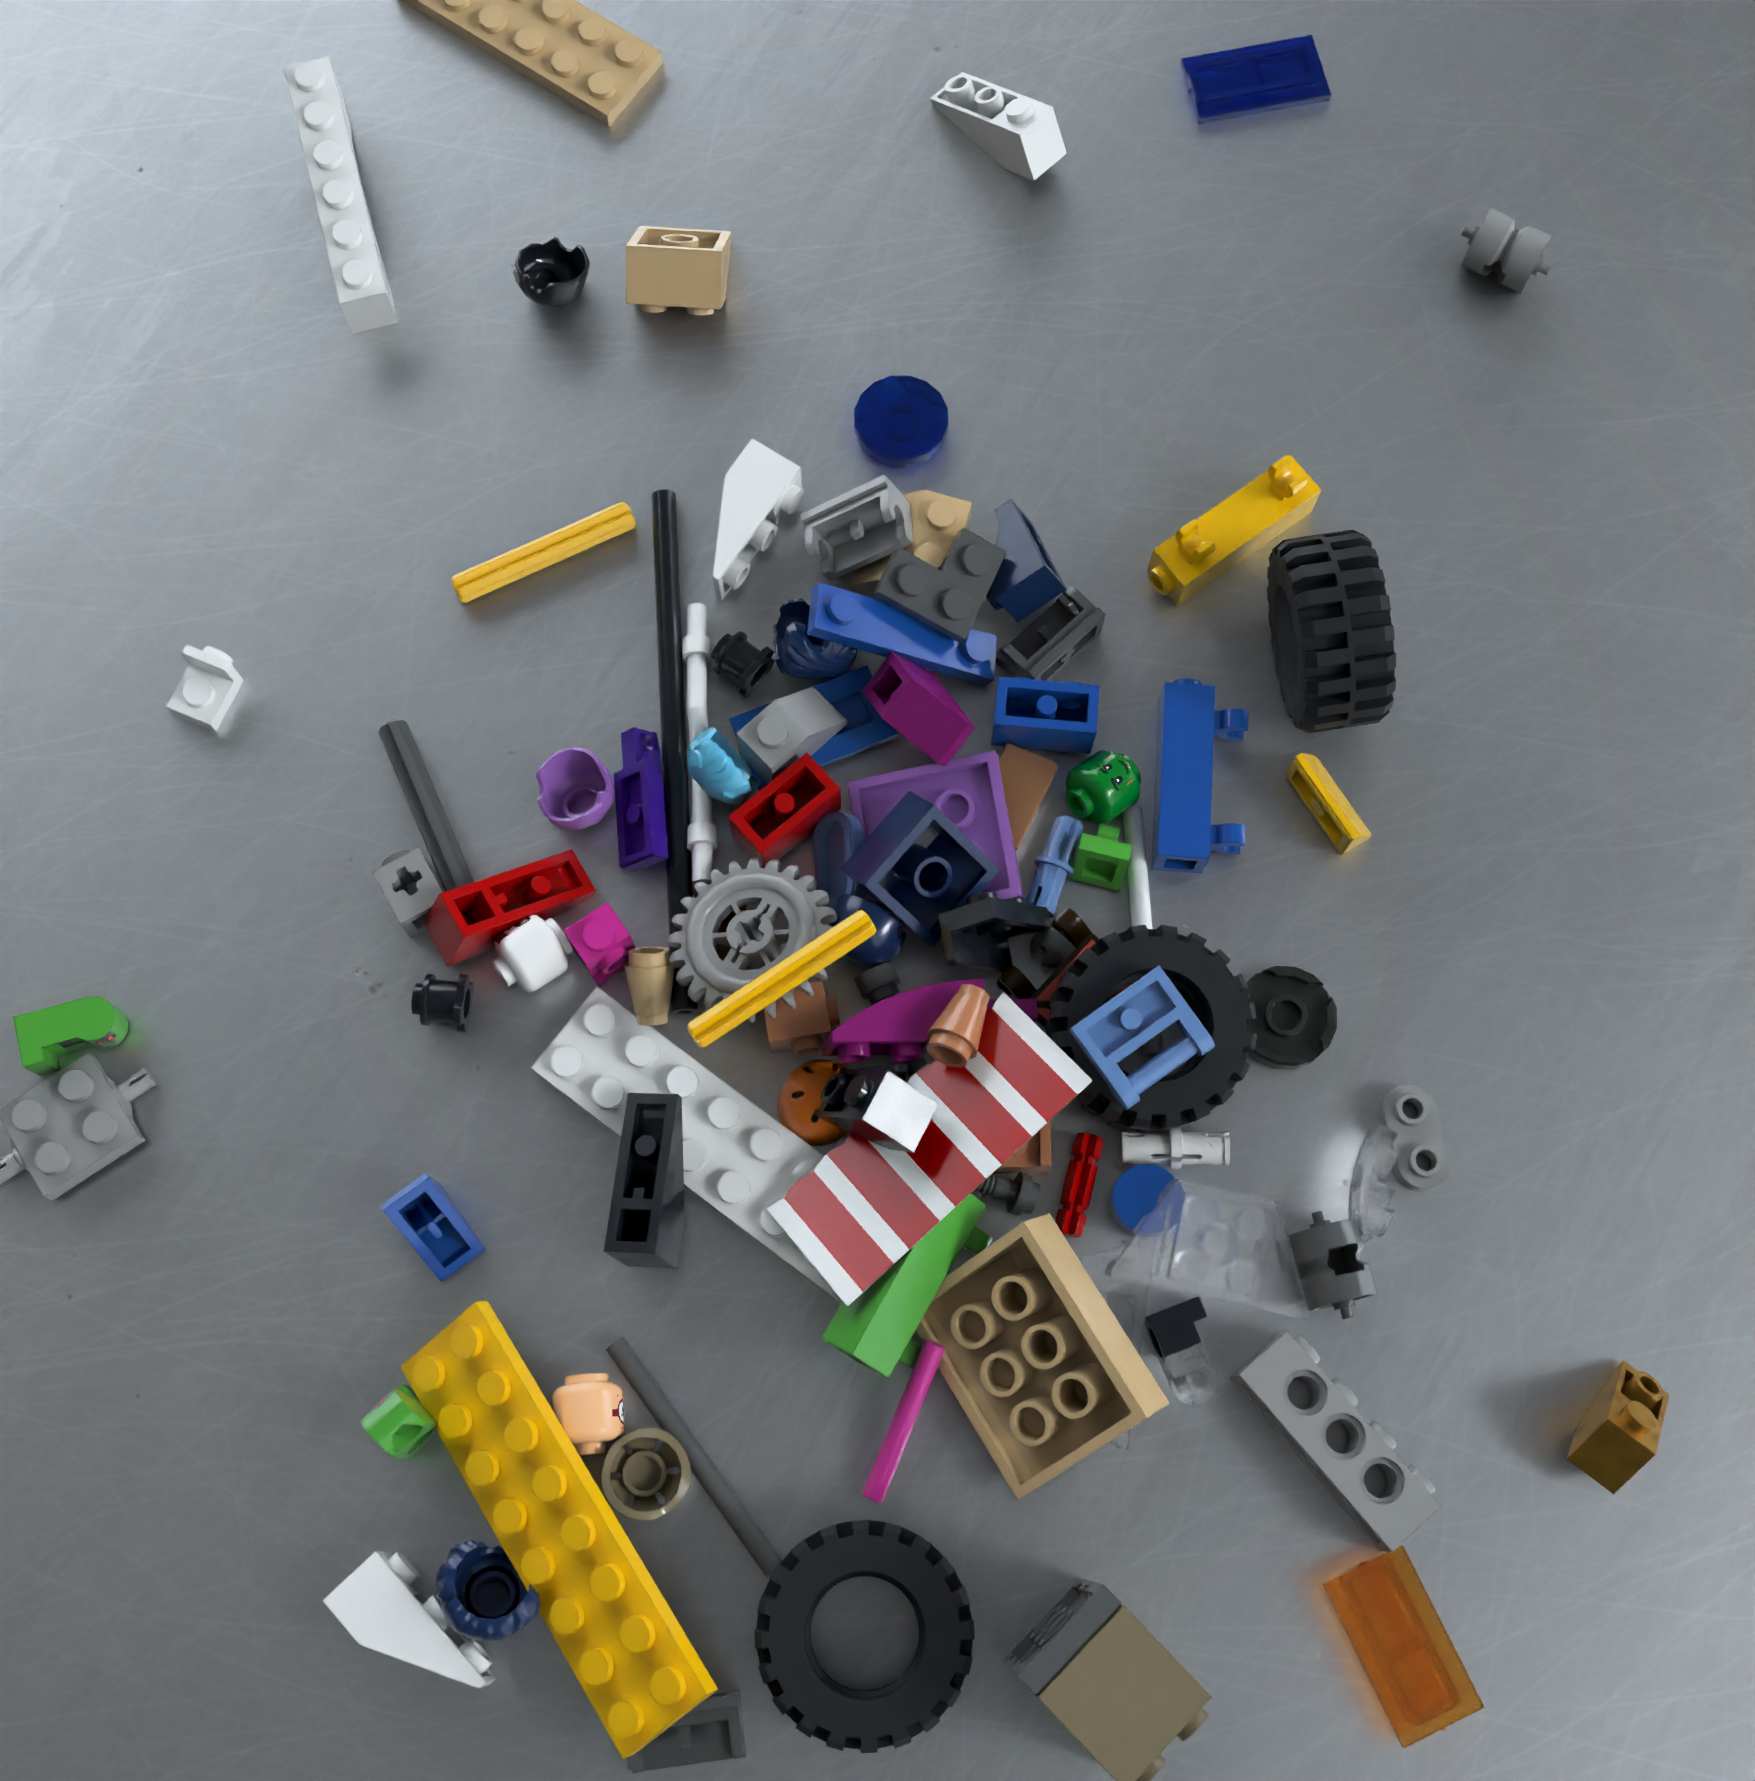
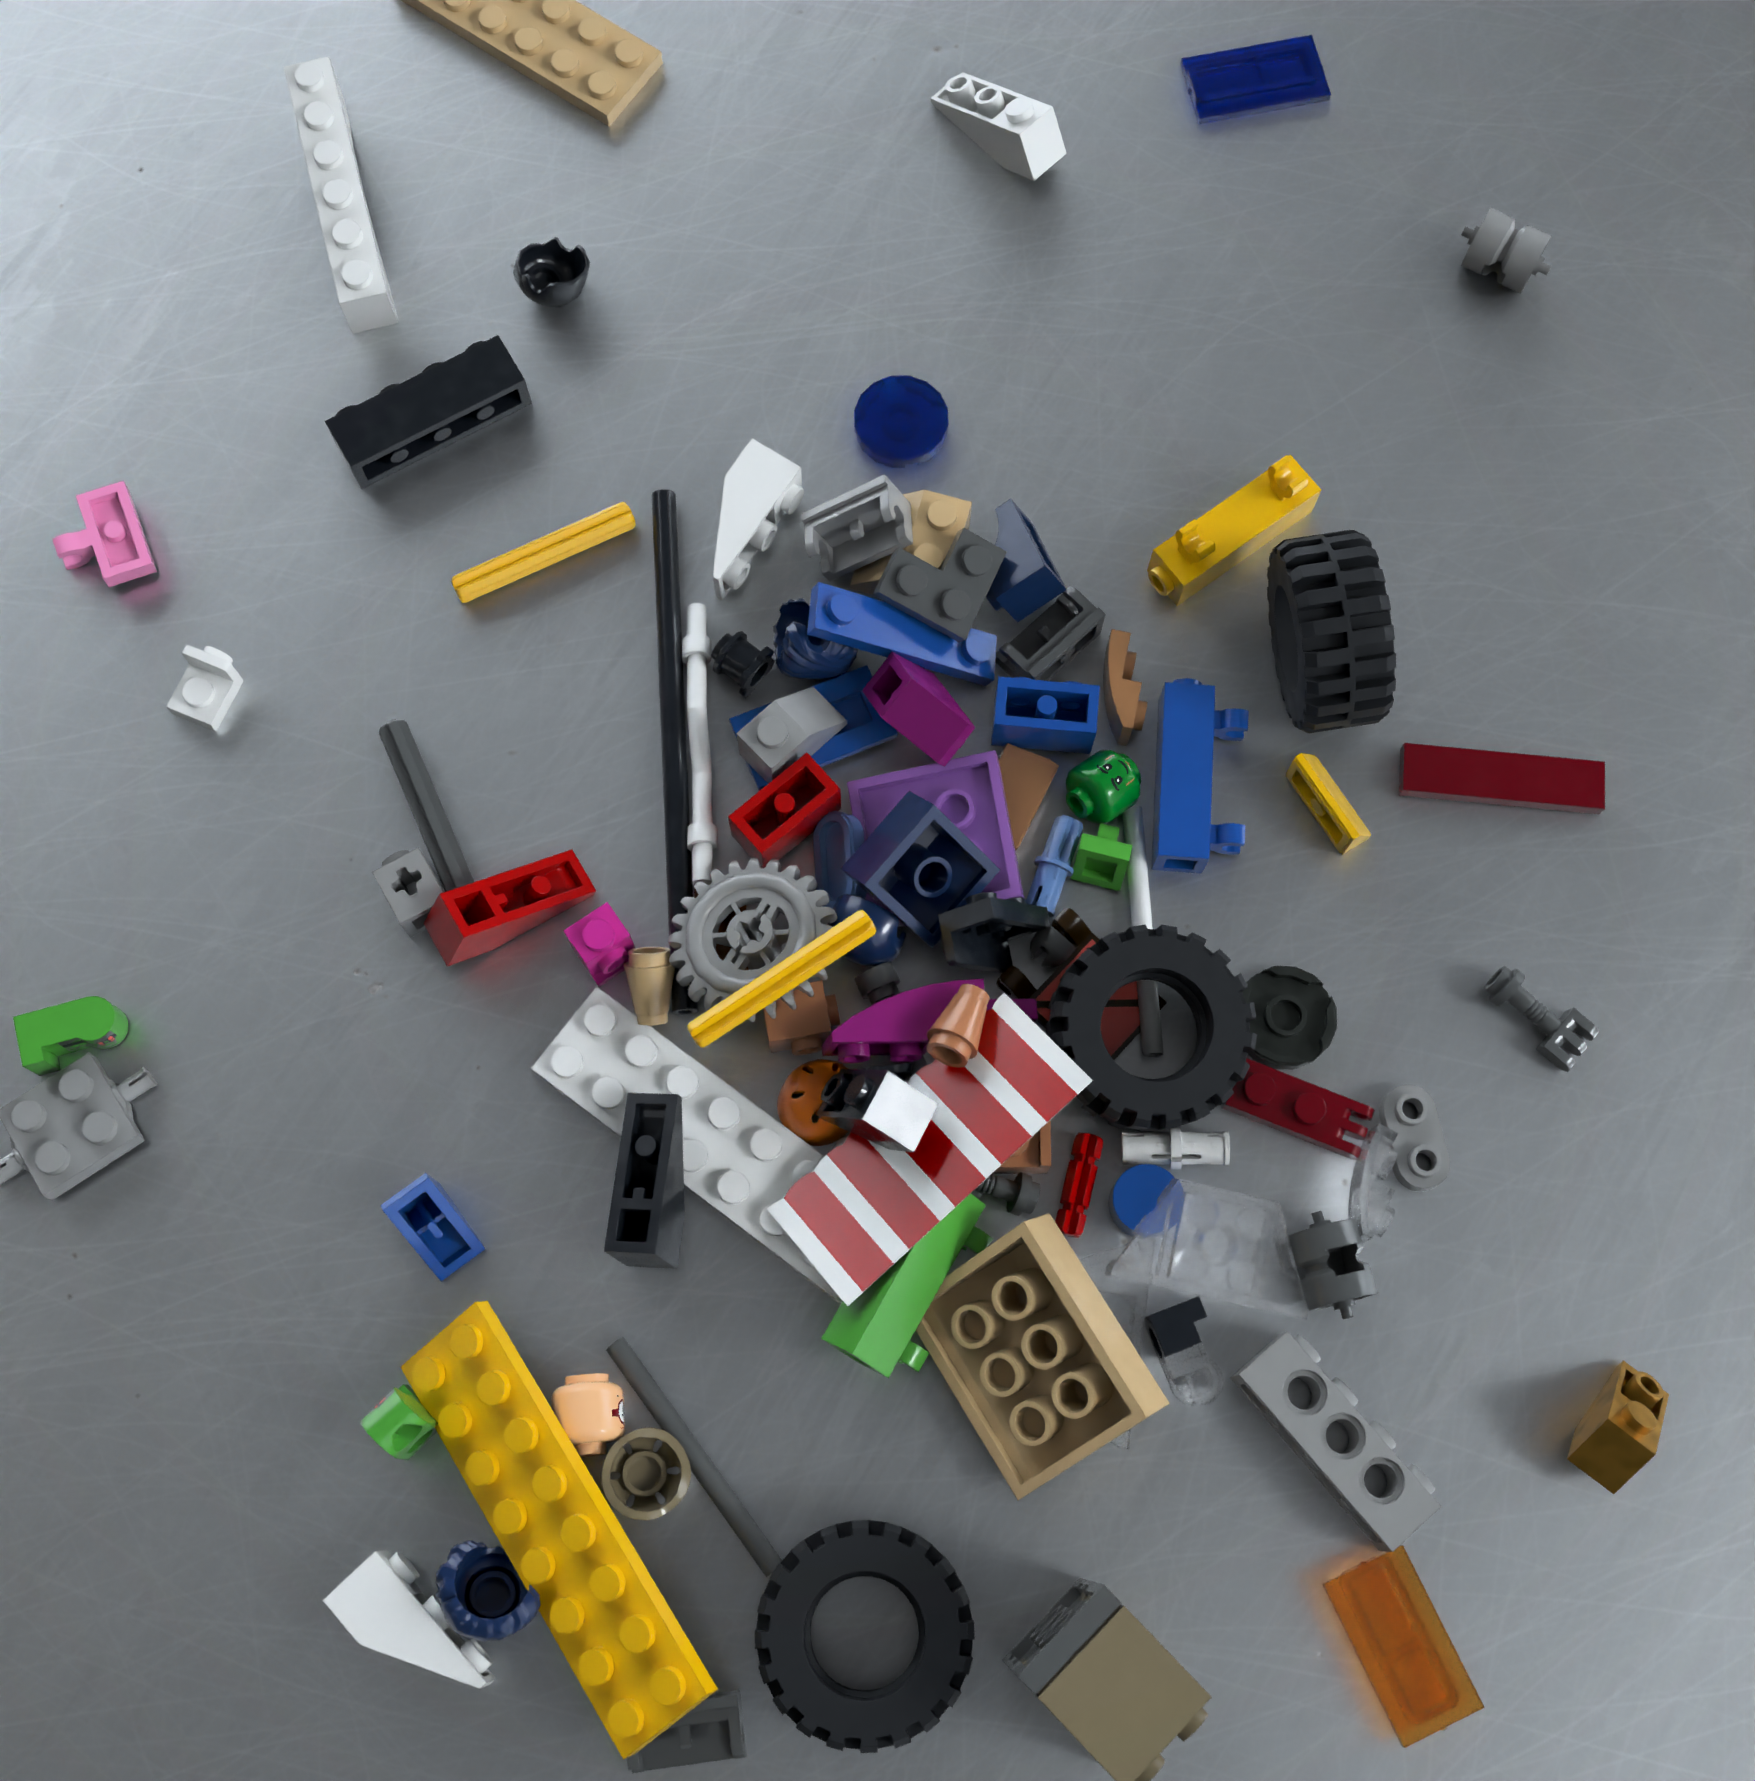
(110, 534): none -> bright pink plate
(429, 411): none -> black brick
(443, 1001): black brick -> none
(531, 953): white head -> none
(574, 789): medium lavender hair -> none
(640, 802): dark purple hinge -> none
(677, 269): tan slope -> none
(719, 768): medium azure hair -> none
(903, 1420): dark pink bar -> none
(1122, 694): none -> medium nougat slope
(1129, 1023): medium blue plate -> none
(1299, 1109): none -> dark red hinge
(1502, 778): none -> dark red tile
(1506, 986): none -> dark grey hinge

